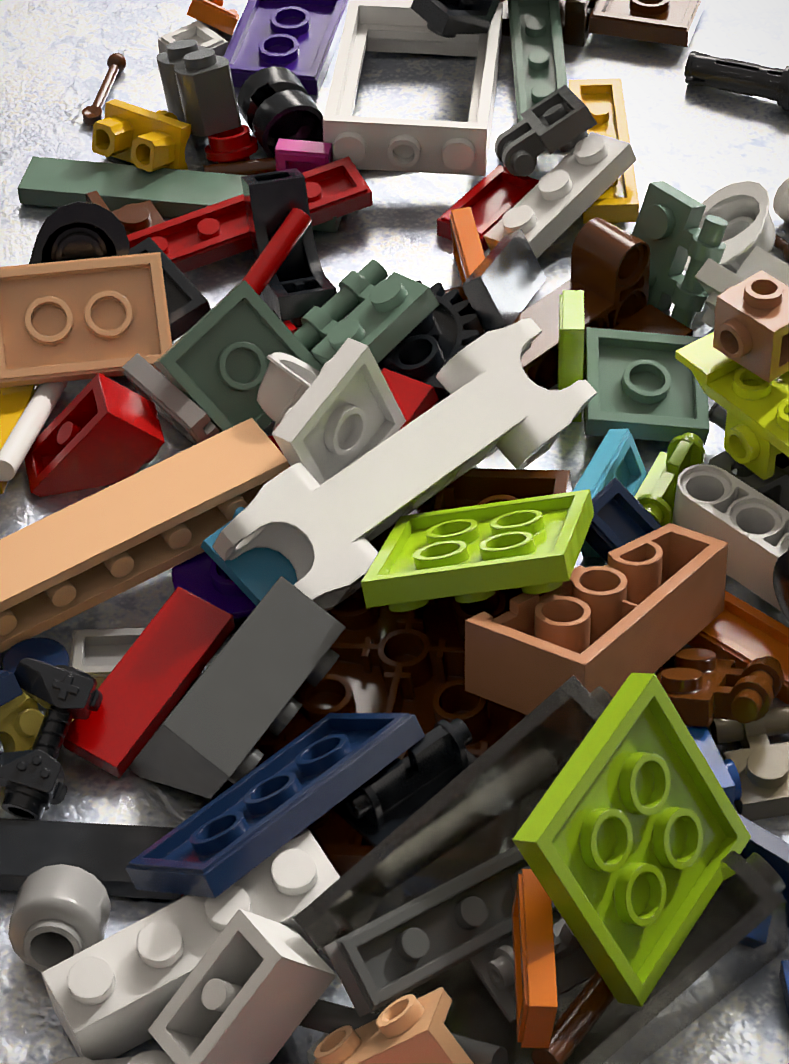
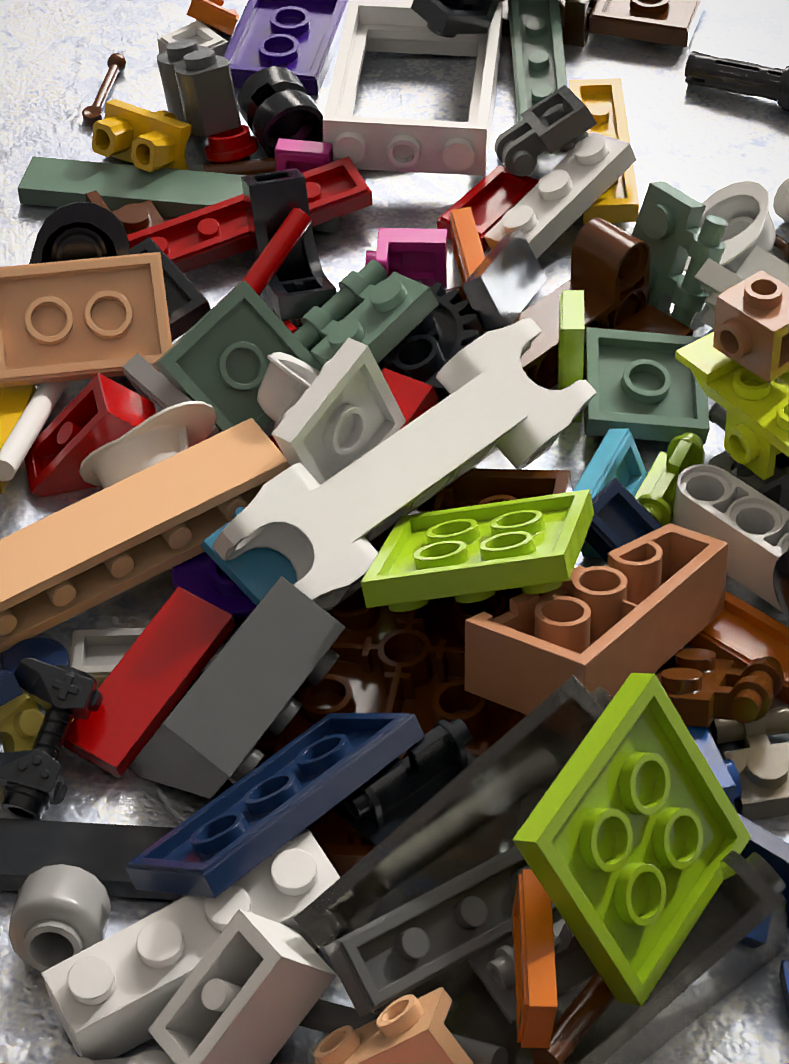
(149, 443): none -> white piece
(413, 253): none -> dark pink bracket

